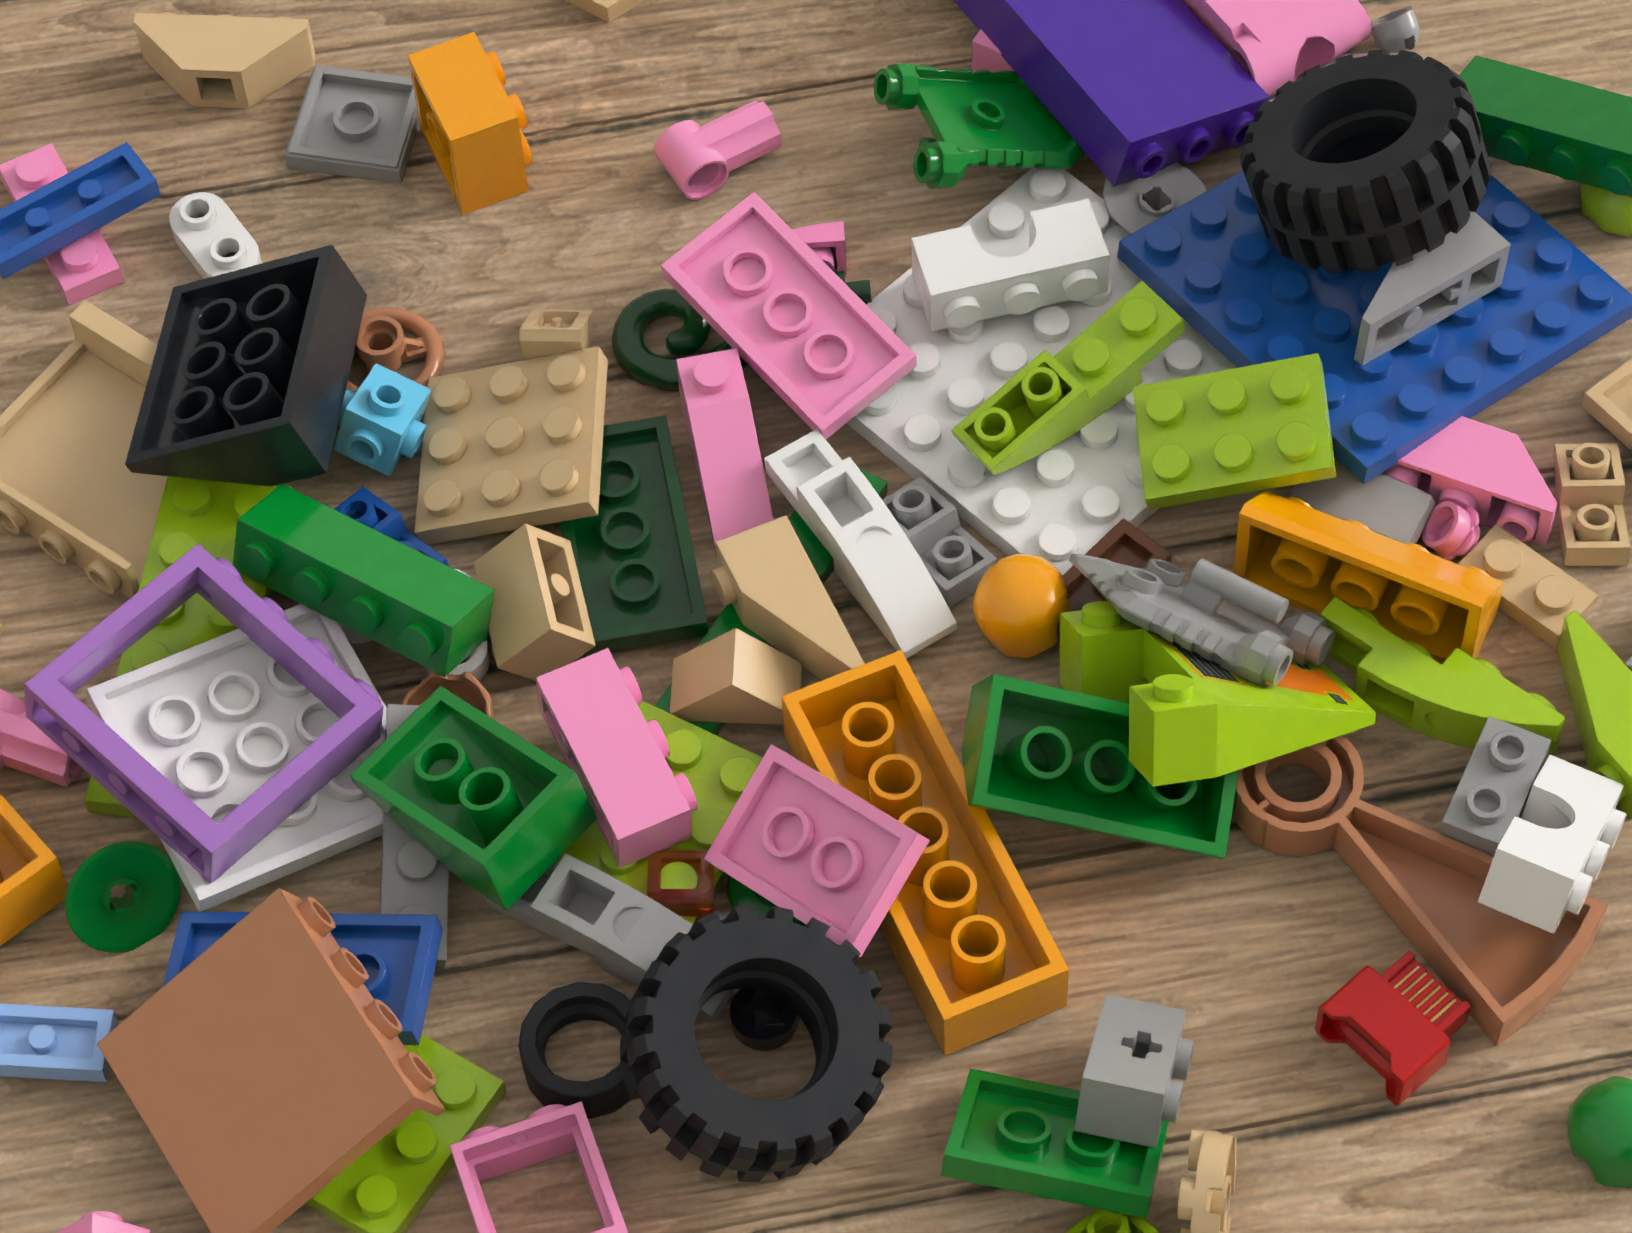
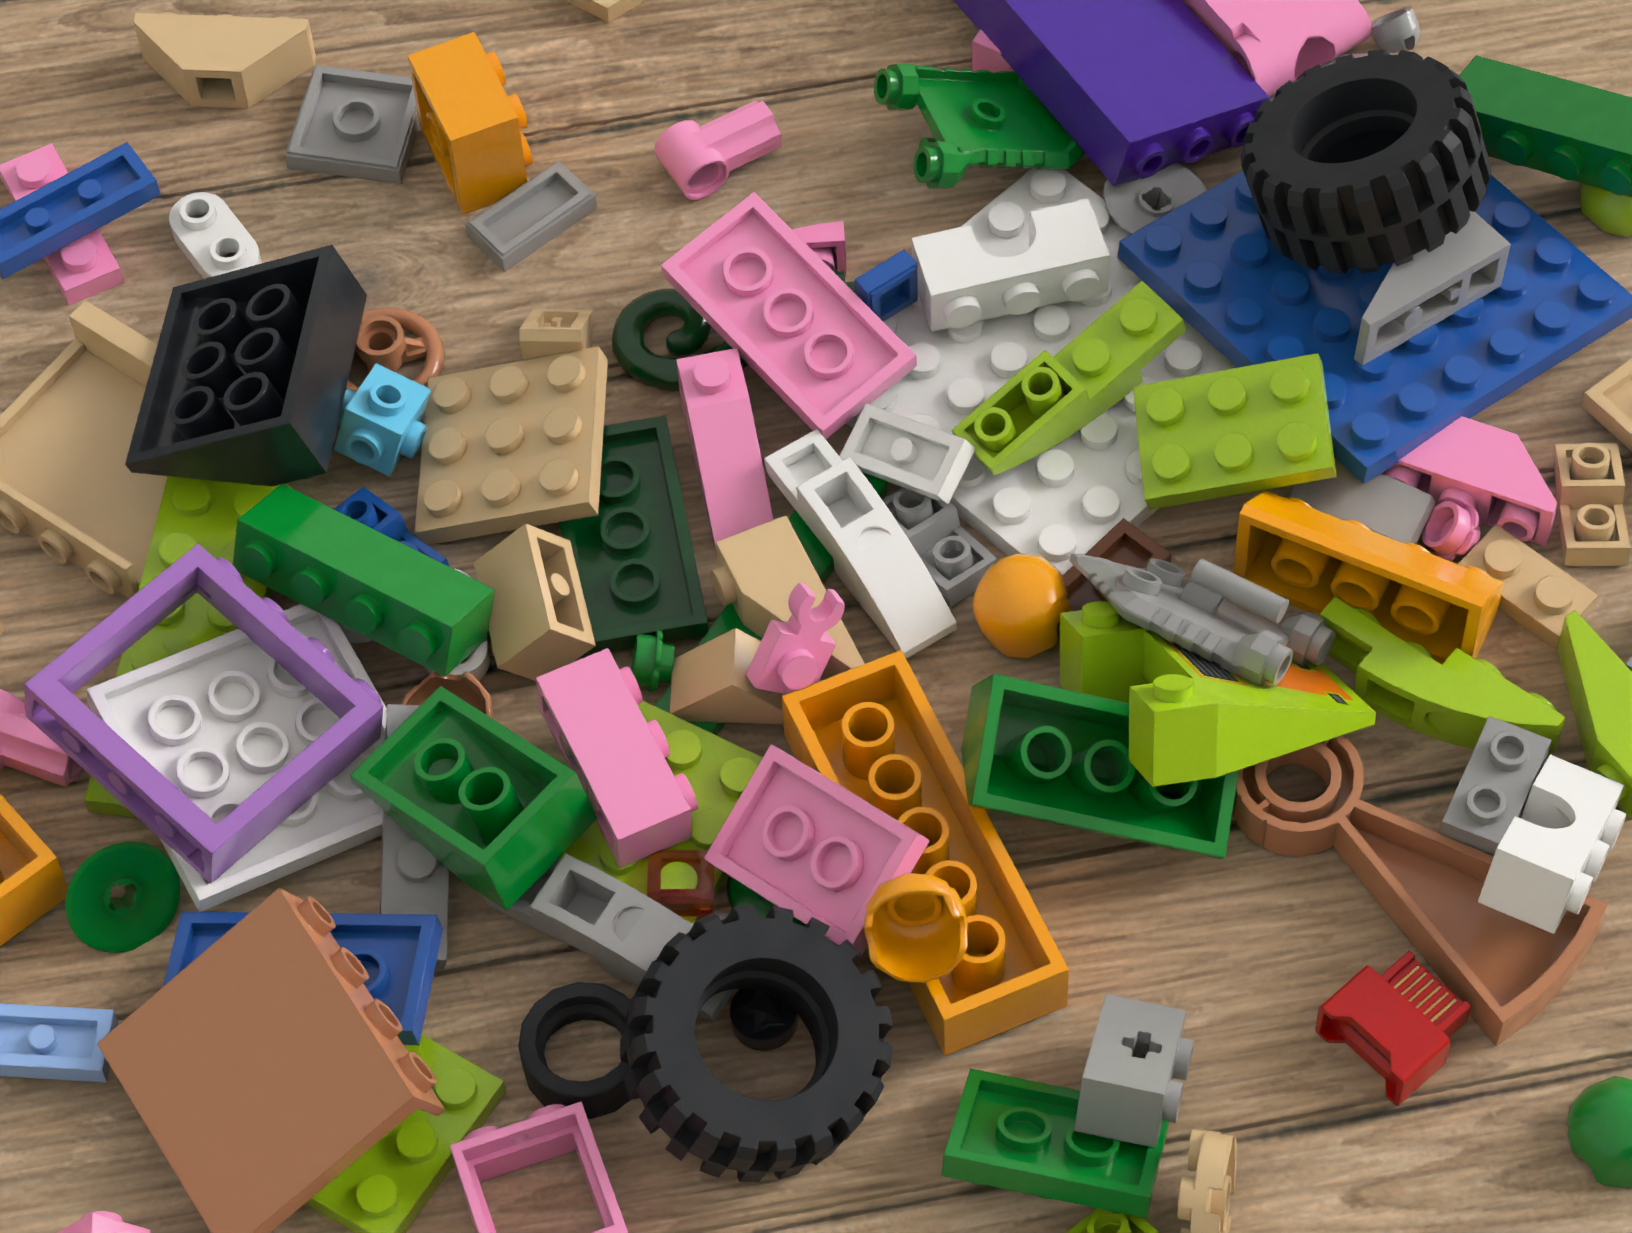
(531, 216): none -> light grey tile
(652, 660): none -> green plate
(799, 650): none -> bright pink plate
(889, 285): none -> blue tile
(908, 453): none -> white plate
(915, 928): none -> light orange hair

